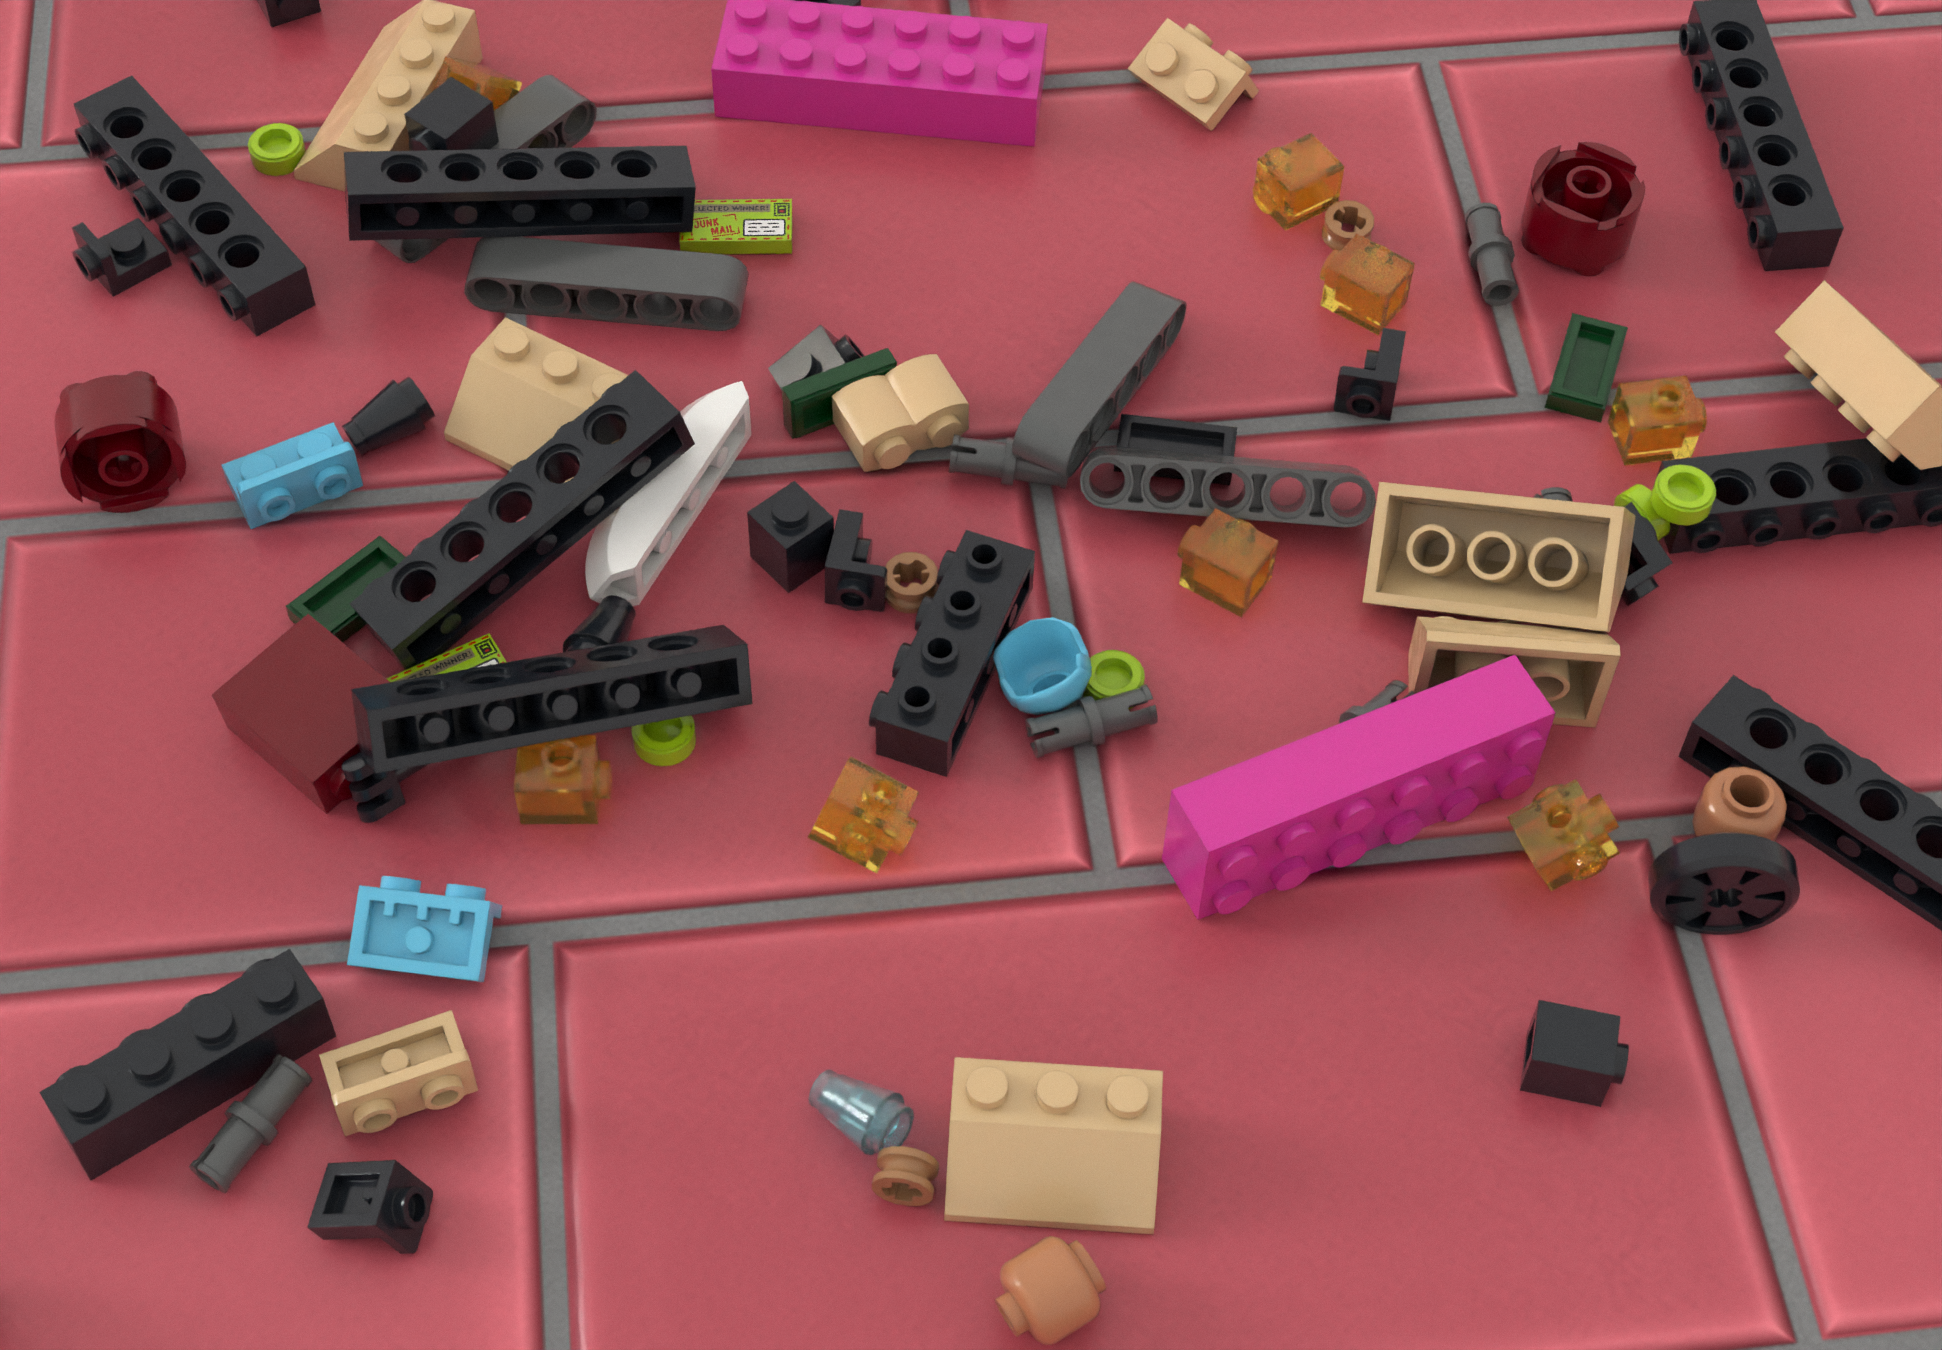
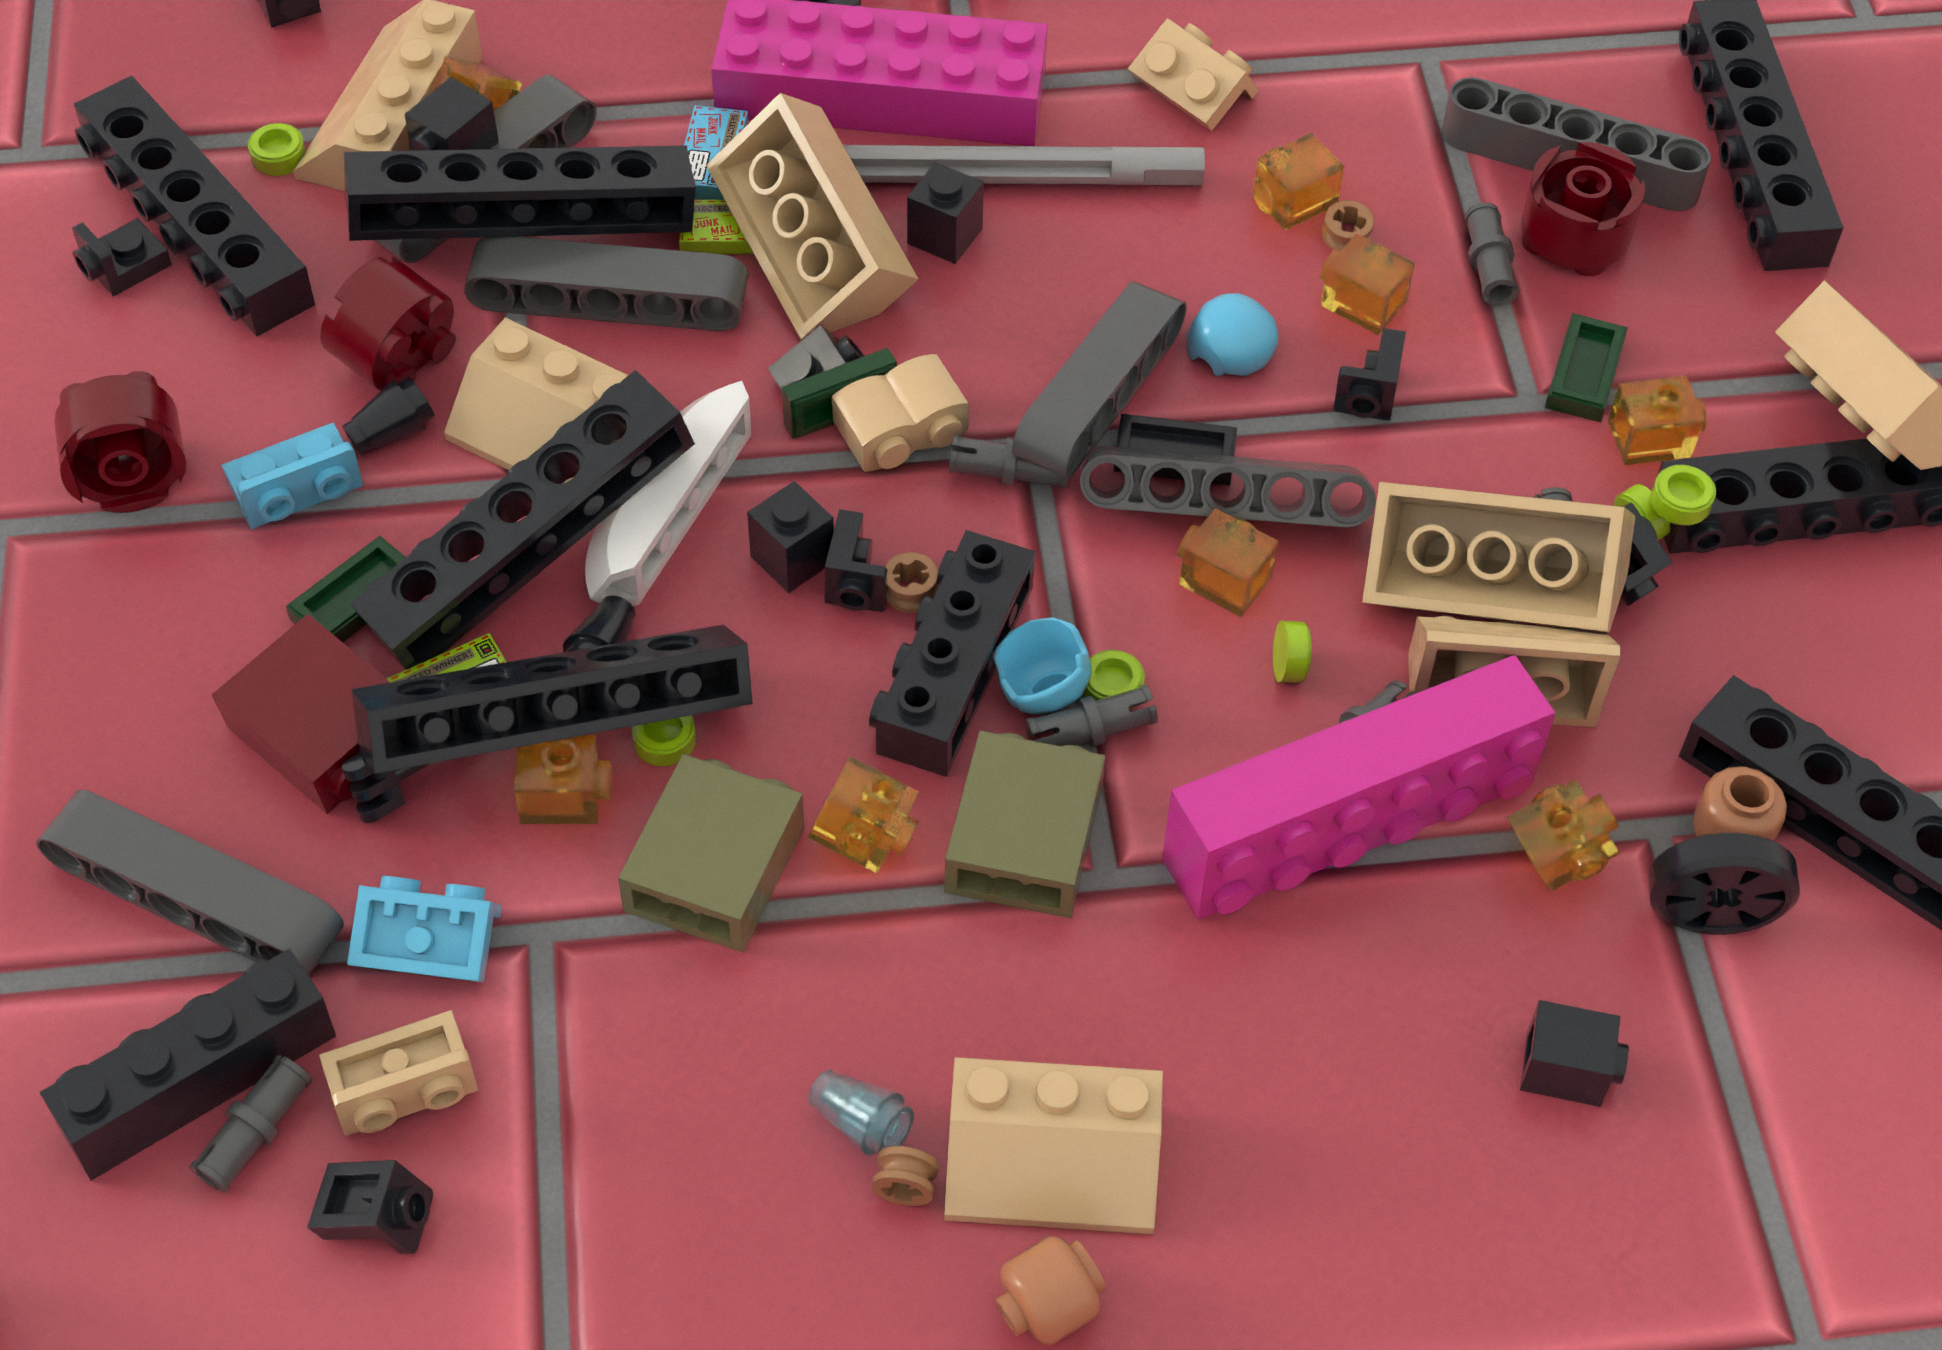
(188, 882): none -> dark grey beam
(389, 323): none -> dark red brick
(706, 136): none -> medium azure tile
(712, 852): none -> olive brick
(810, 218): none -> tan slope
(945, 212): none -> black brick
(1024, 823): none -> olive brick
(1033, 164): none -> light grey piece
(1233, 335): none -> medium azure hair
(1291, 651): none -> lime tile
(1523, 126): none -> dark grey beam

